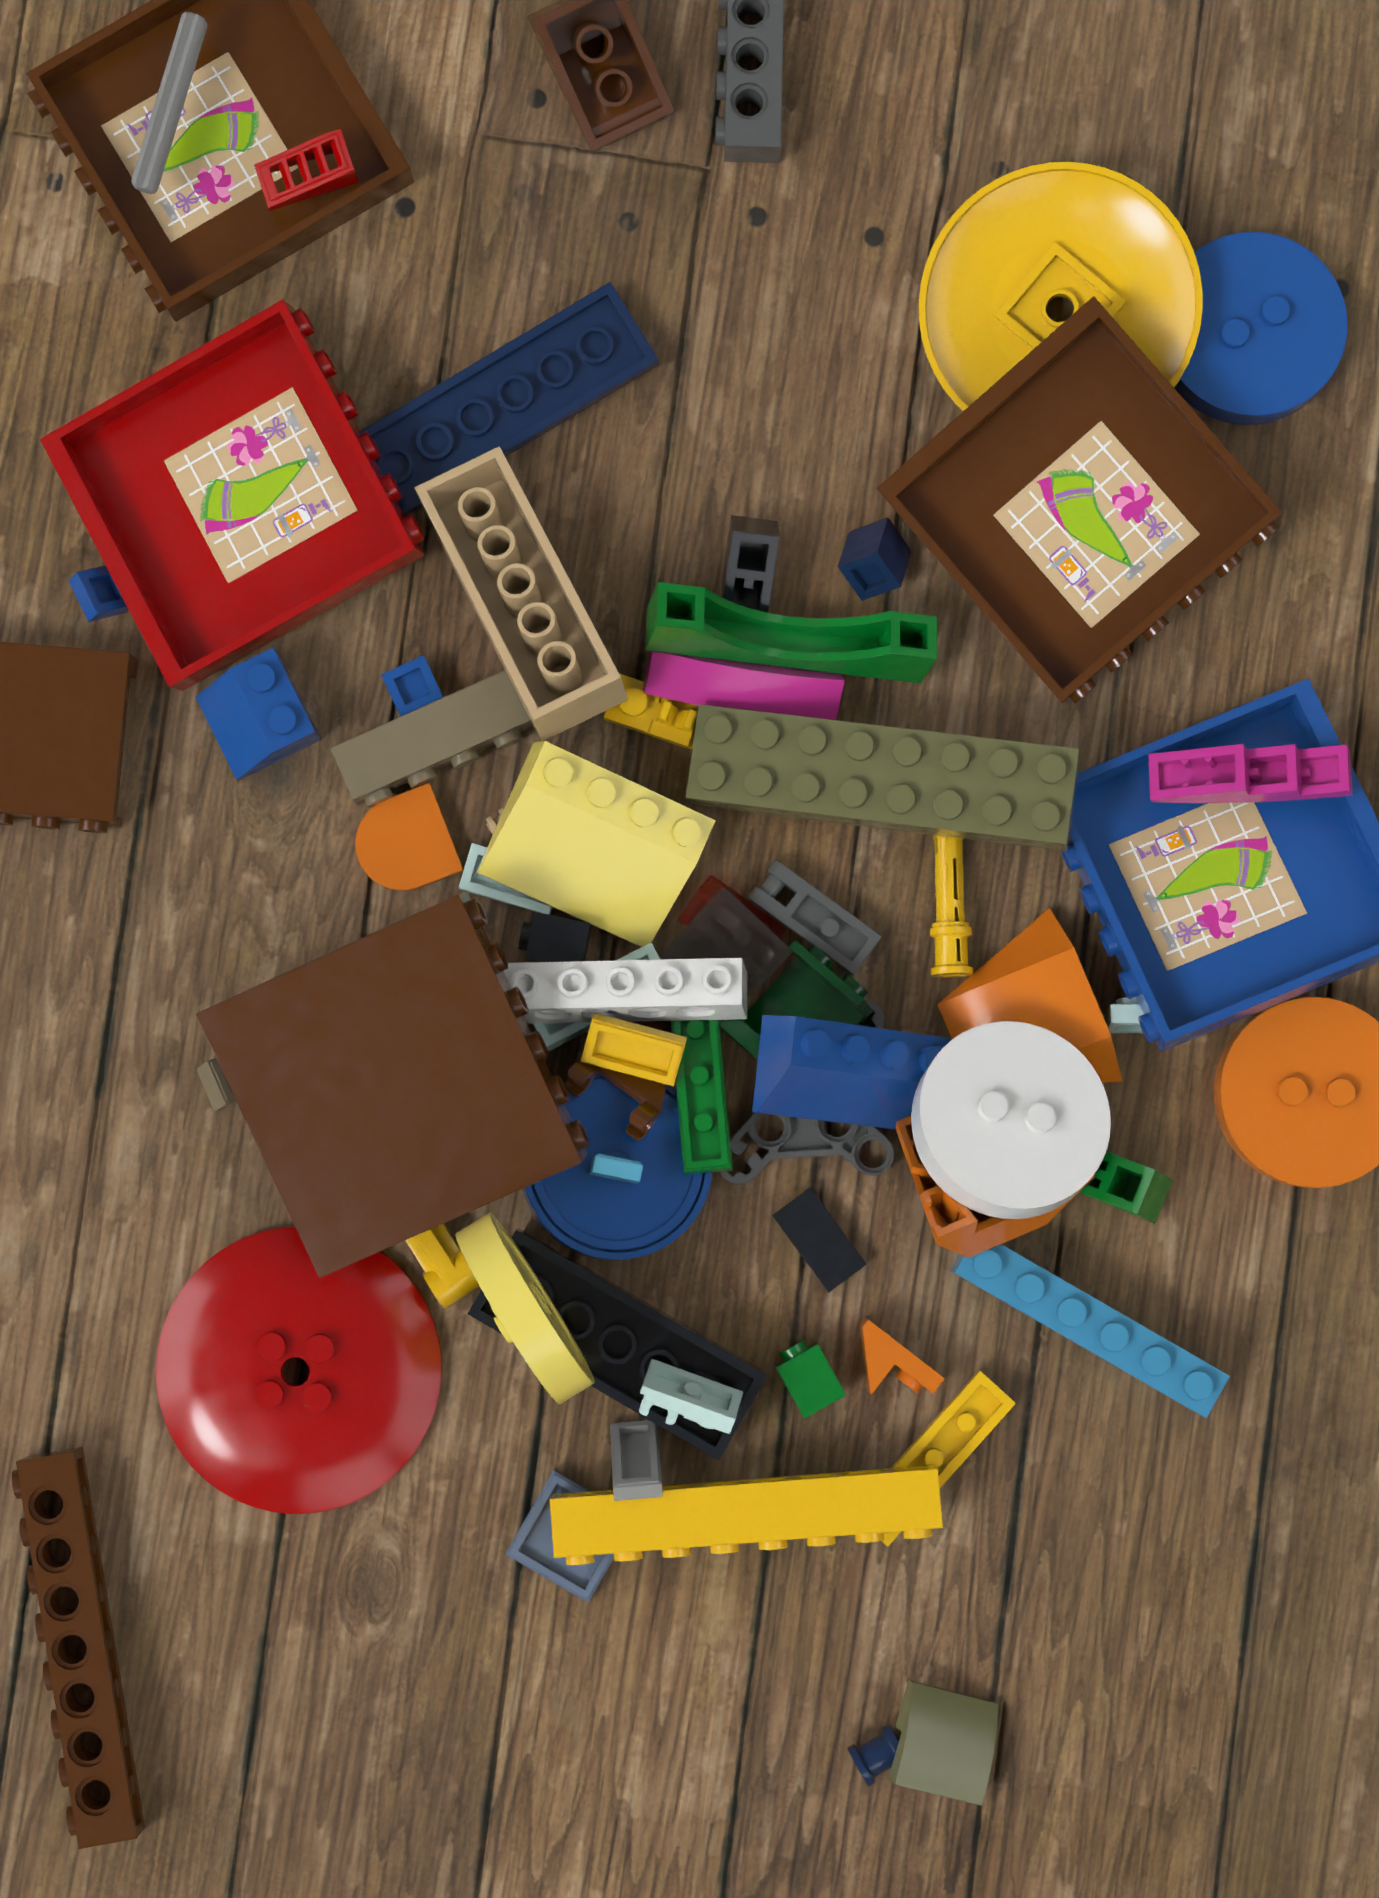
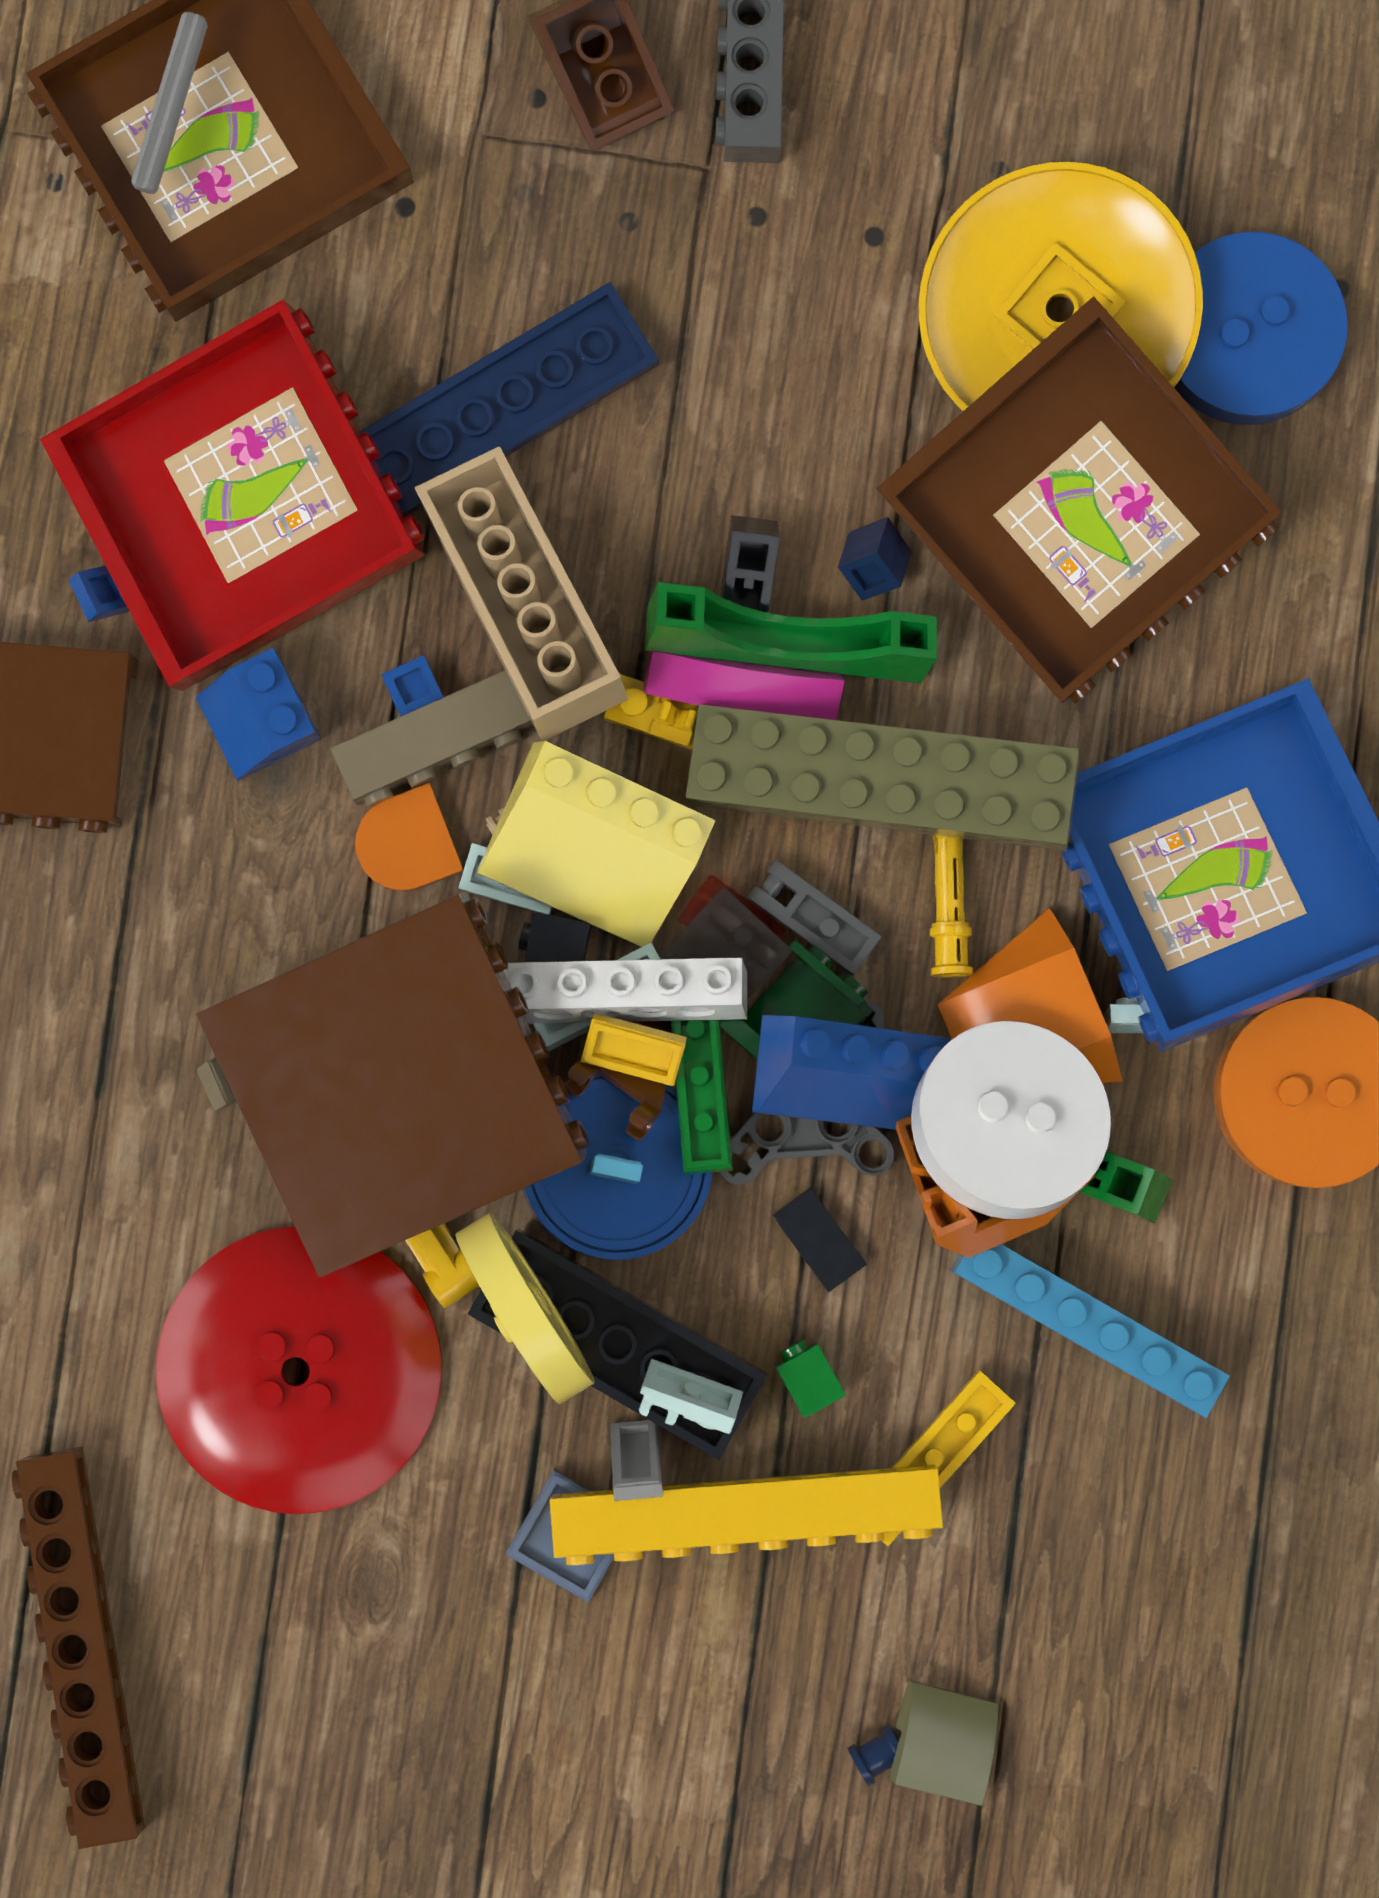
(299, 155): red slope -> none
(884, 1352): orange slope -> none
(1250, 775): dark pink slope -> none

